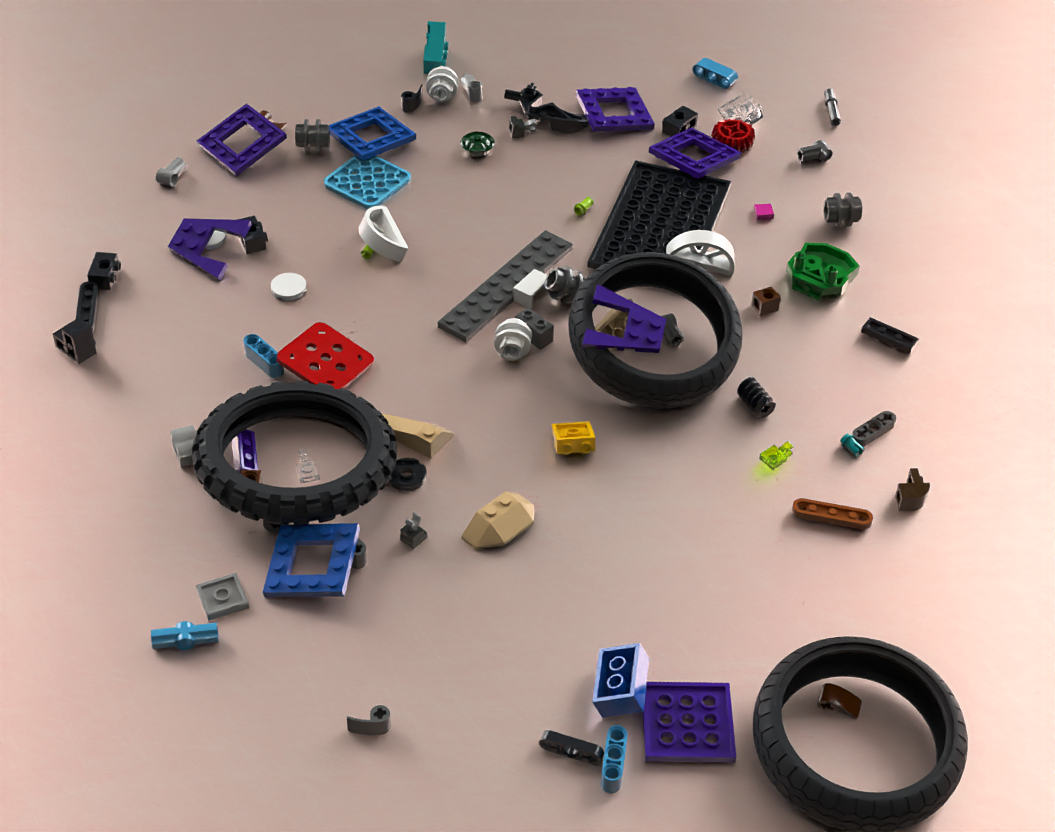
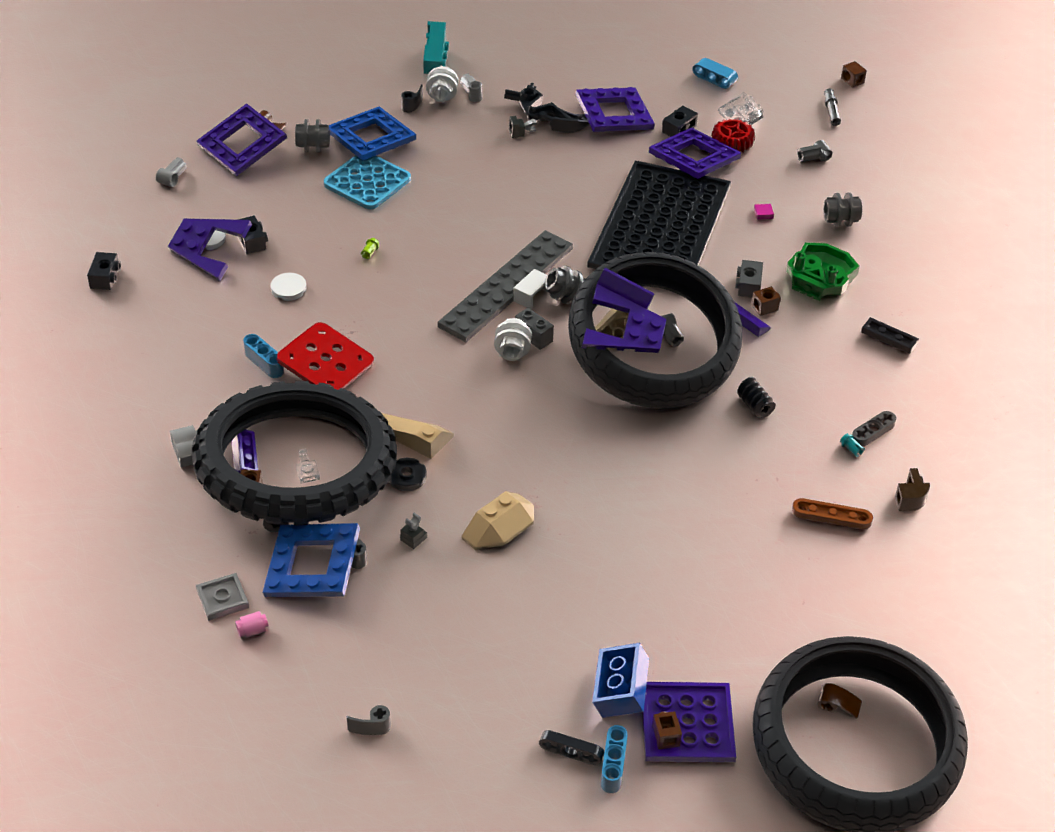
(76, 340): black brick -> none
(88, 302): black plate -> none
(184, 635): dark azure piece -> none
(251, 624): none -> bright pink brick
(383, 235): white window -> none
(477, 143): dark green piece -> none
(573, 438): yellow plate -> none
(581, 208): lime pin -> none
(625, 288): none -> dark purple slope
(667, 730): none -> reddish brown brick
(685, 247): white window -> none
(750, 277): none -> dark grey brick
(751, 322): none -> dark purple slope
(775, 456): clear neon green plate -> none
(853, 74): none -> reddish brown brick

